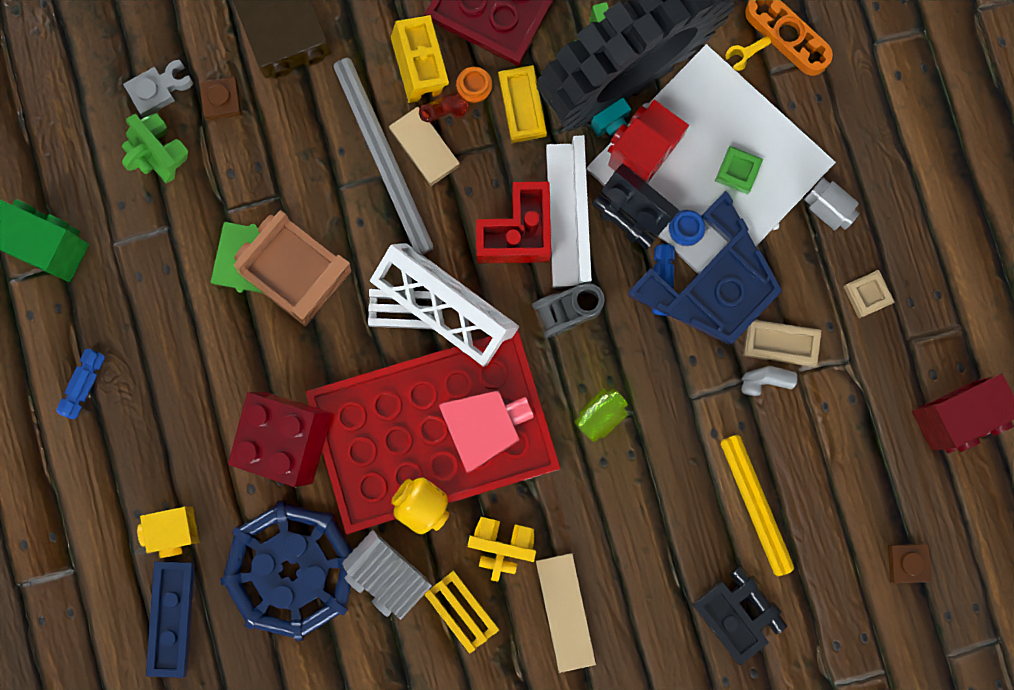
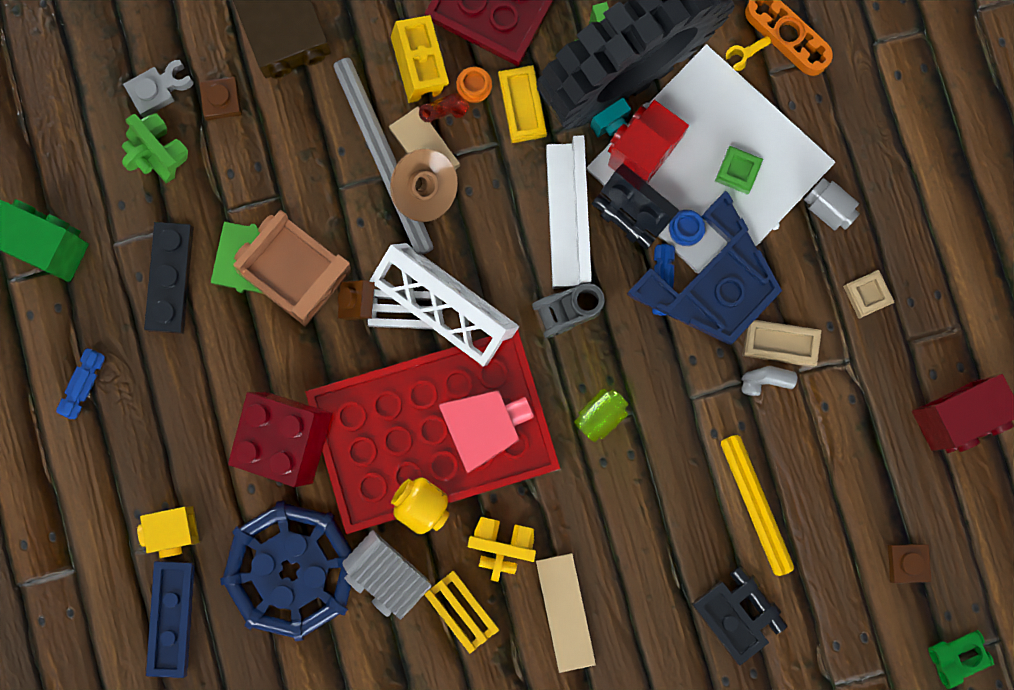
(169, 278): none -> black plate
(356, 300): none -> reddish brown plate
(437, 186): none -> medium nougat dish
(525, 236): red brick -> none
(948, 664): none -> green piece

